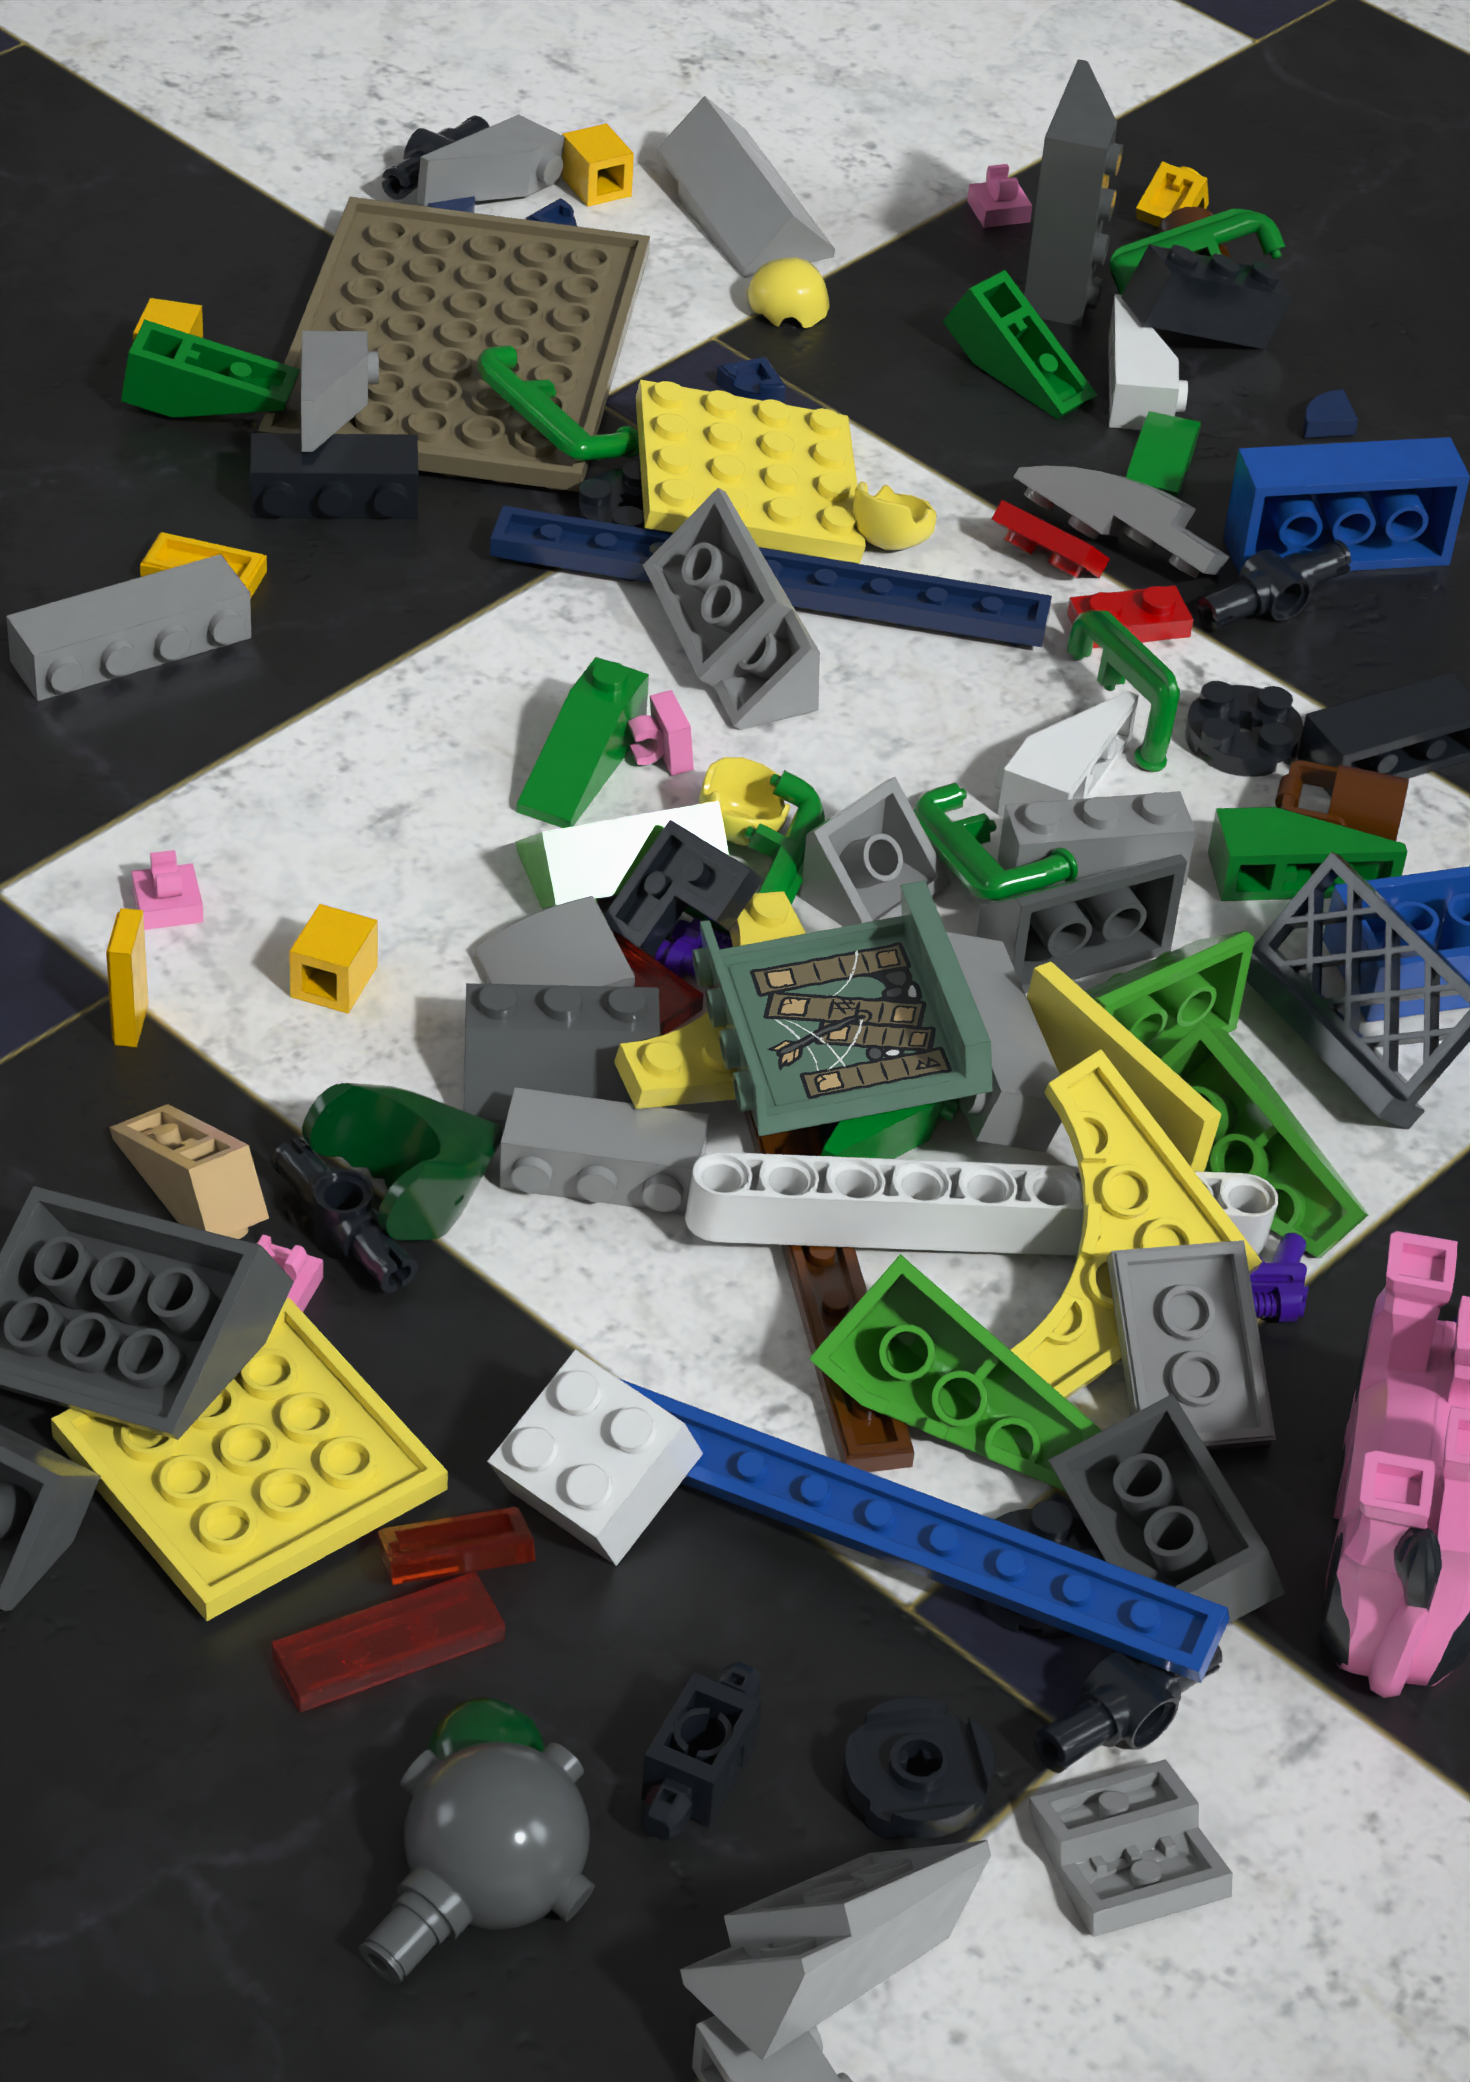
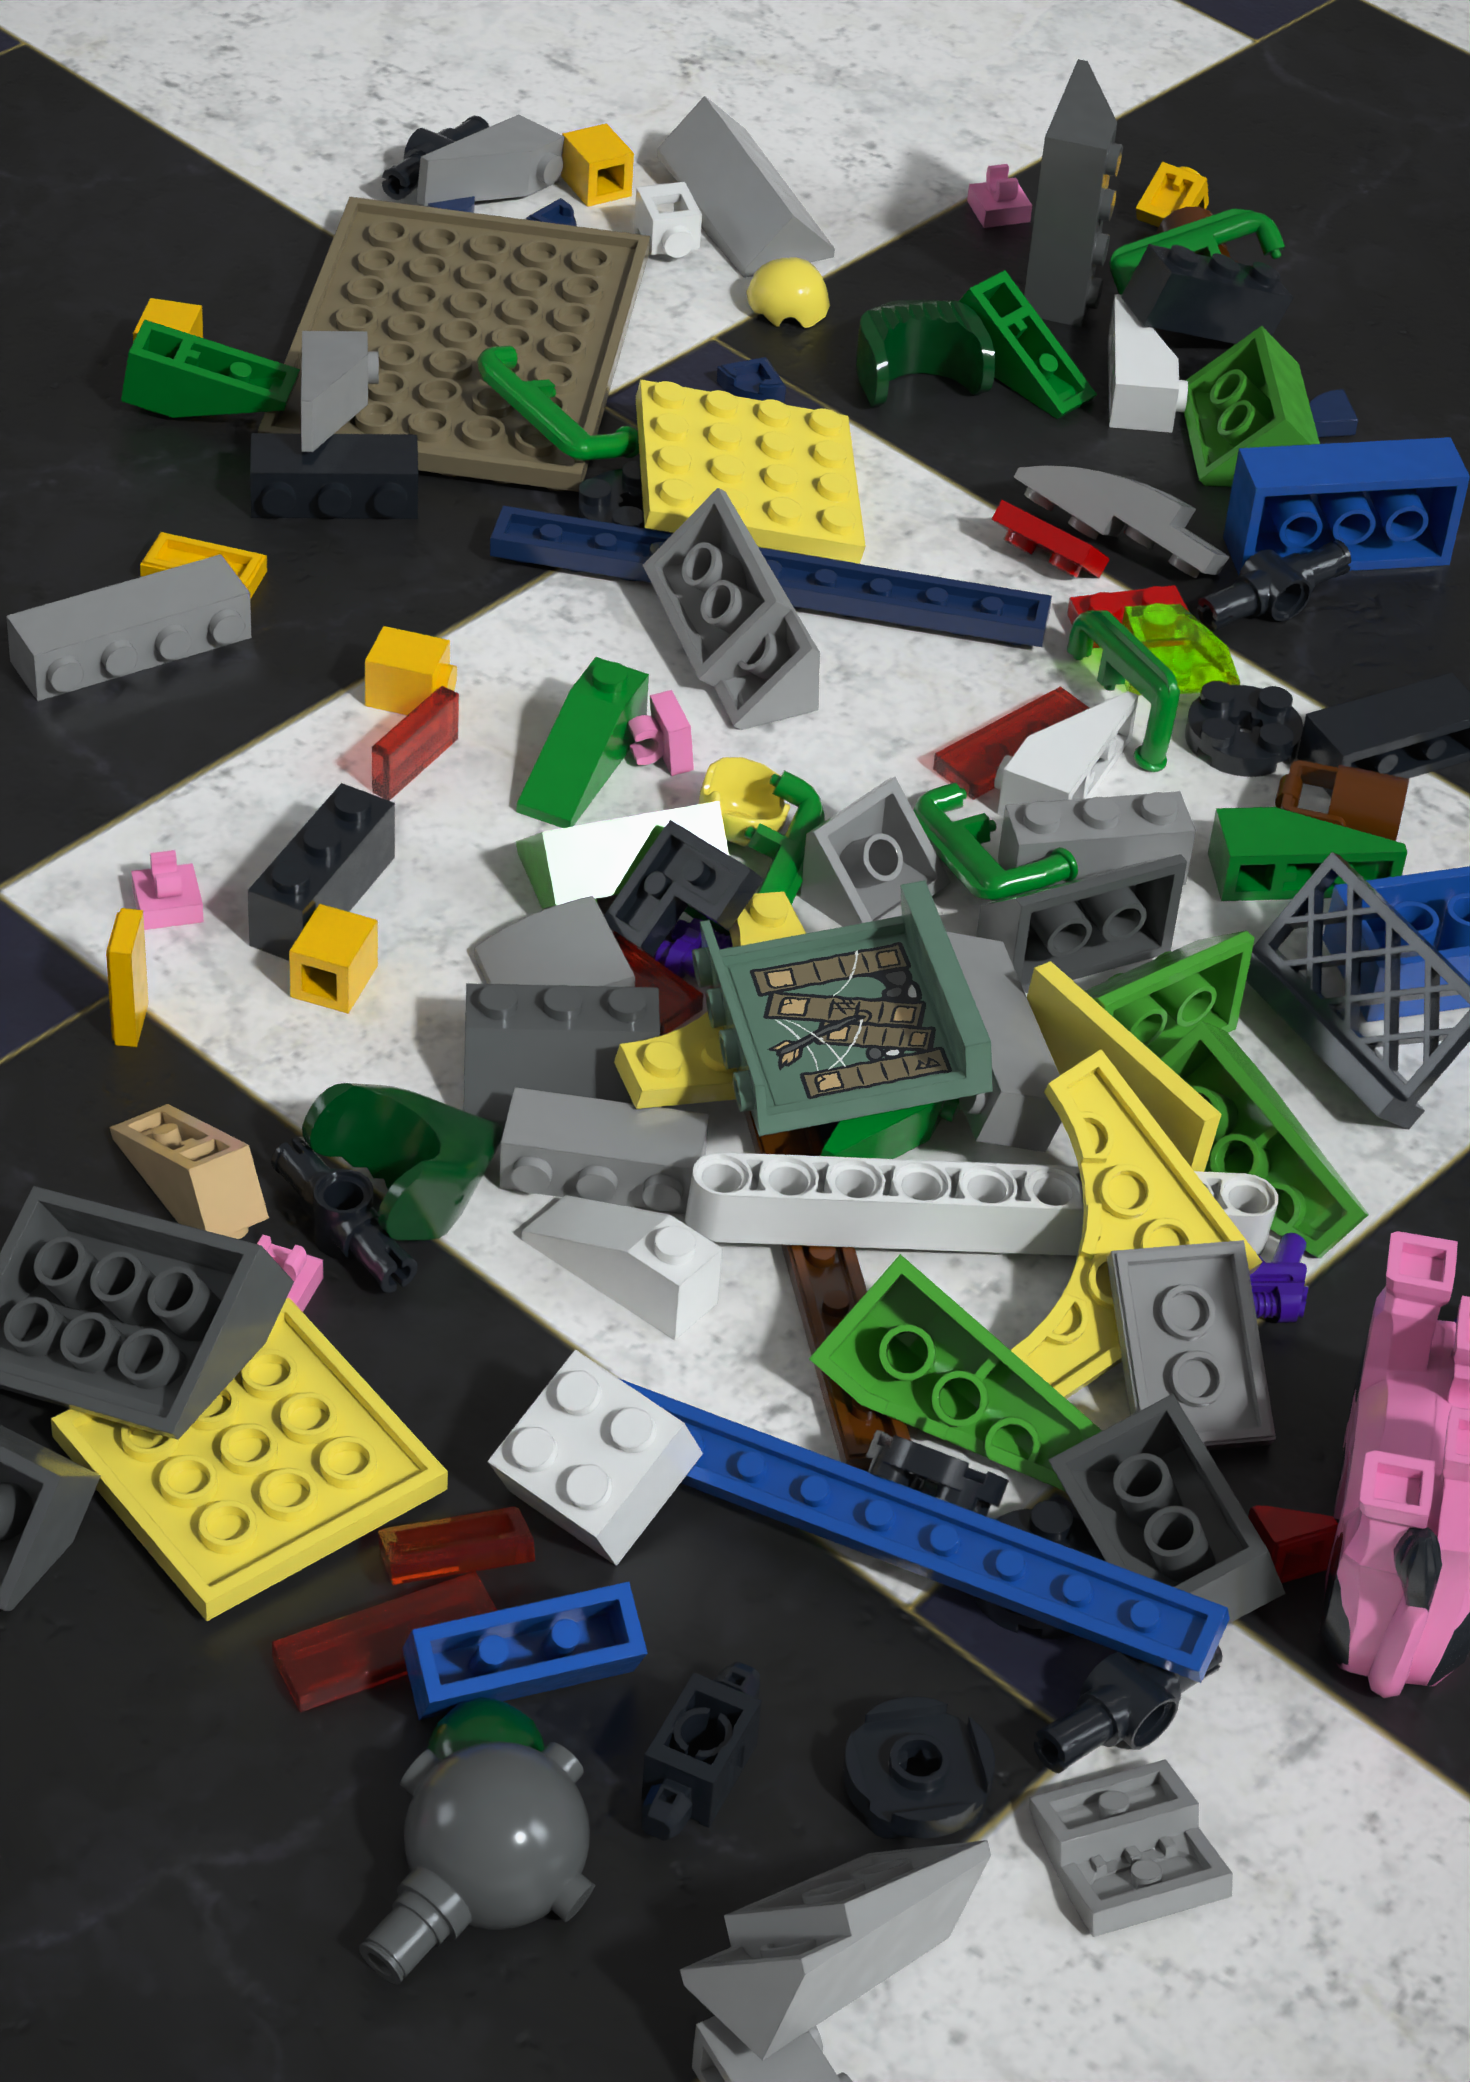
(325, 864): none -> black brick
(406, 670): none -> yellow brick
(415, 742): none -> clear red tile
(525, 1649): none -> blue brick
(634, 1258): none -> white slope
(669, 232): none -> white brick
(892, 518): light yellow hair -> none
(917, 1464): none -> black plate
(923, 338): none -> dark green animal
(977, 757): none -> clear red tile
(1164, 452): green slope -> none
(1182, 645): none -> clear neon green slope
(1246, 401): none -> bright green slope
(1295, 1539): none -> red slope

